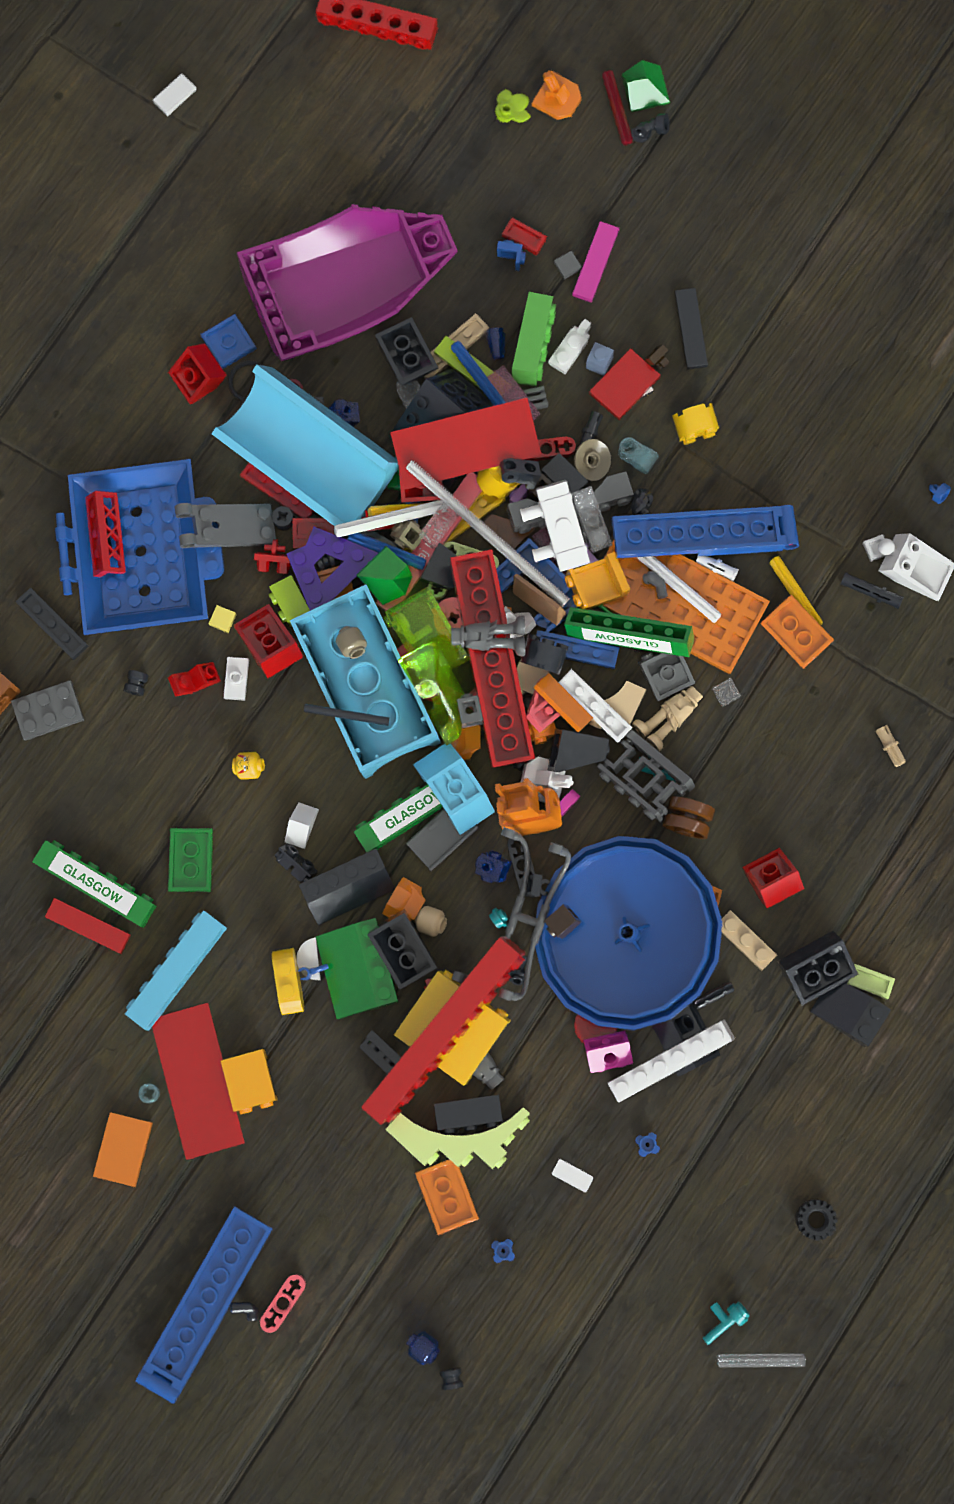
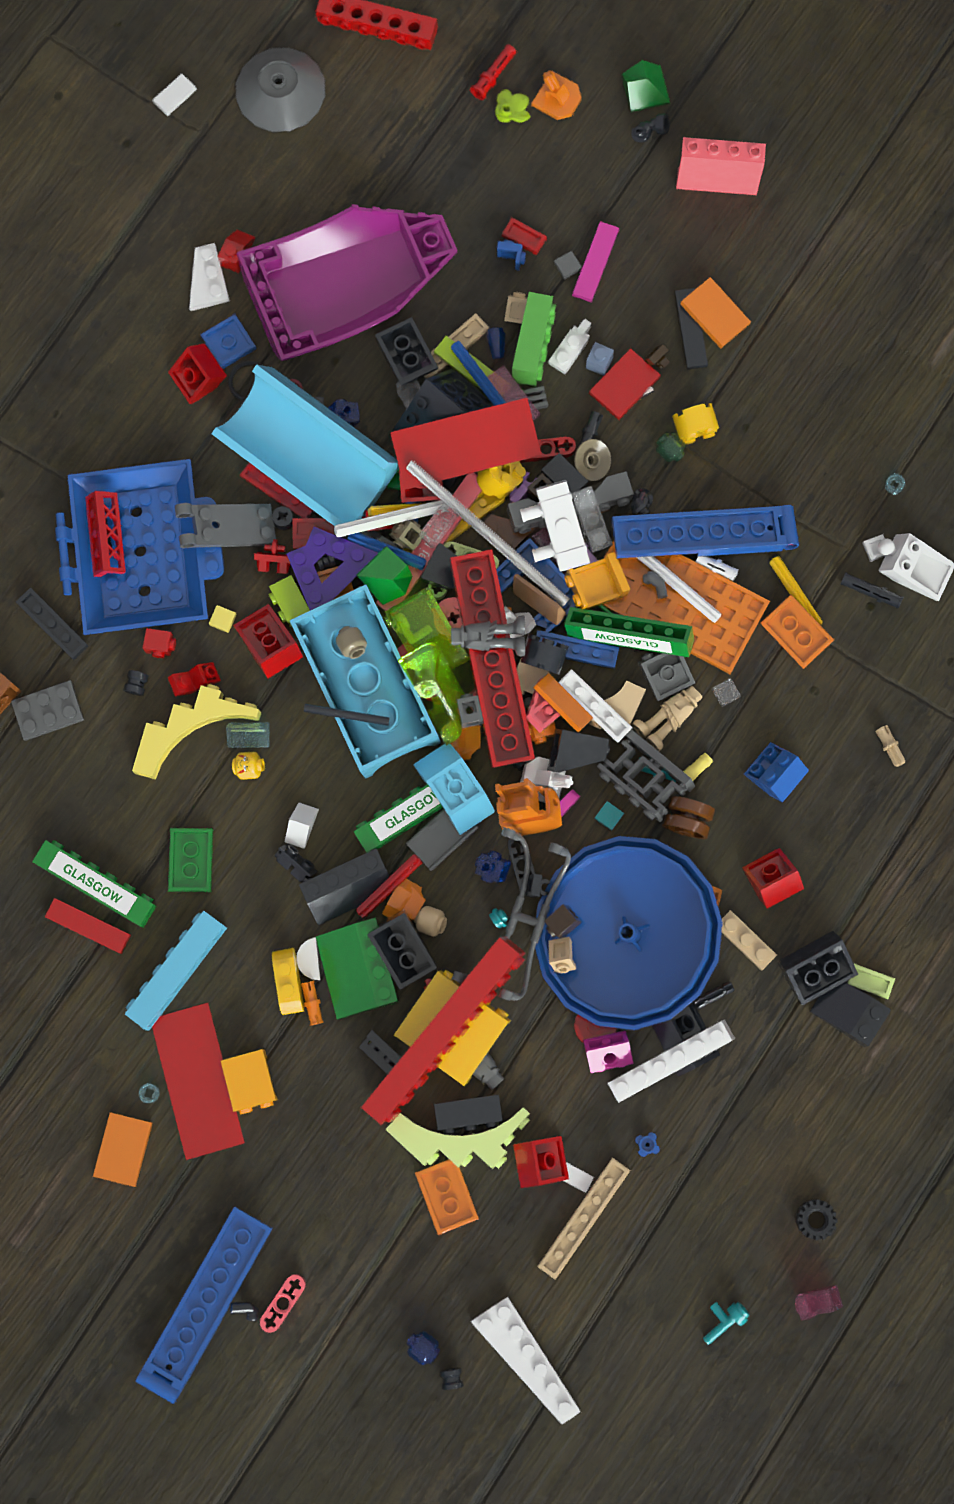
(159, 643): none -> red brick
(207, 279): none -> white wing
(209, 708): none -> light yellow arch
(234, 243): none -> red slope
(236, 678): white plate -> none
(248, 734): none -> clear light blue slope
(283, 105): none -> dark grey dish
(312, 1003): none -> orange pin
(313, 970): blue hand -> none
(389, 886): none -> red axle
(489, 78): none -> red pin
(498, 1246): blue plate -> none
(515, 307): none -> tan bracket
(517, 975): black plate -> none
(517, 1346): none -> white wing
(520, 471): black leg -> none
(541, 1162): none -> red slope
(561, 955): none -> tan bracket
(583, 1218): none -> tan tile
(609, 815): none -> teal tile
(617, 107): dark red axle -> none
(639, 456): clear light blue piece -> none
(670, 447): none -> clear green head
(698, 766): none -> light yellow piece
(715, 312): none -> orange tile
(721, 166): none -> coral panel
(761, 1360): clear axle -> none
(776, 771): none -> blue slope
(818, 1302): none -> clear pink brick
(898, 478): none -> clear light blue bush
(940, 492): blue tile -> none

